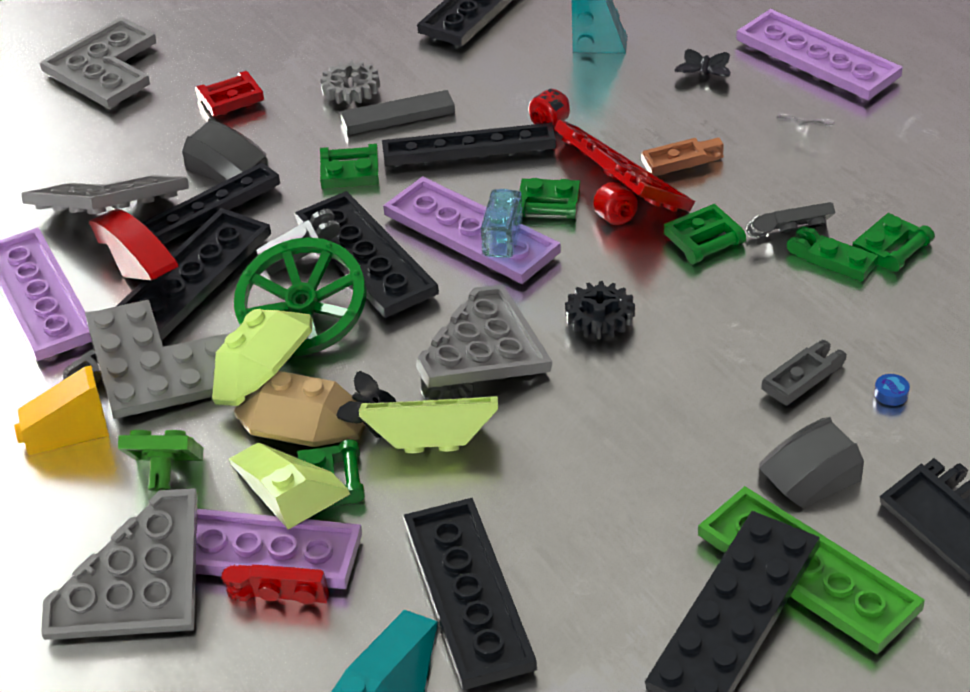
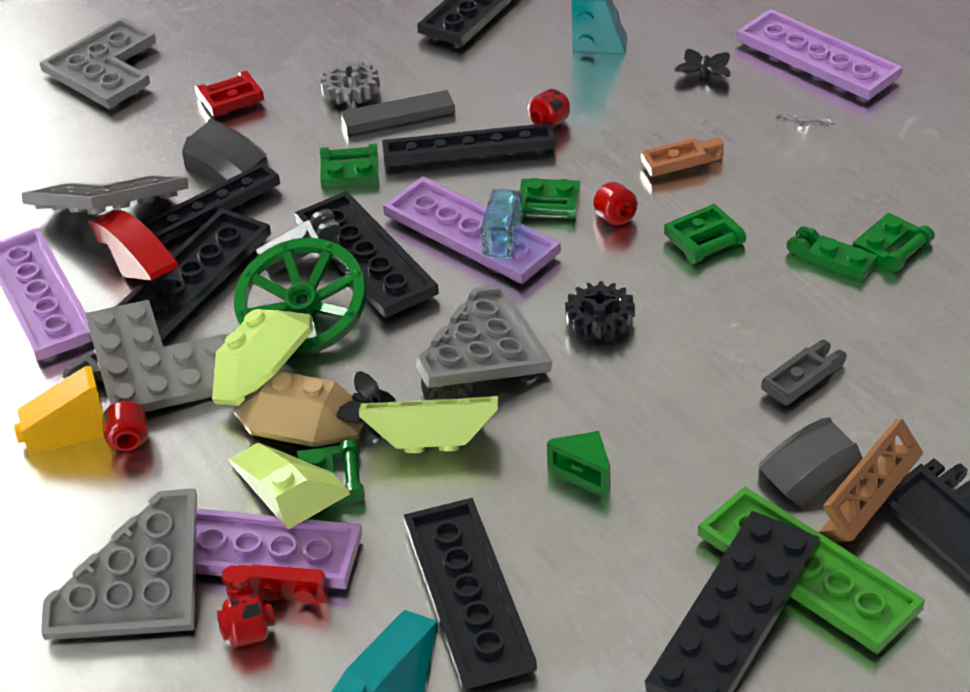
(124, 426): none -> red head
(160, 452): bright green plate -> none
(245, 620): none -> red head
(581, 459): none -> green slope
(623, 169): red wing -> none
(789, 219): dark grey hinge -> none
(878, 482): none -> medium nougat fence
(891, 389): blue tile -> none

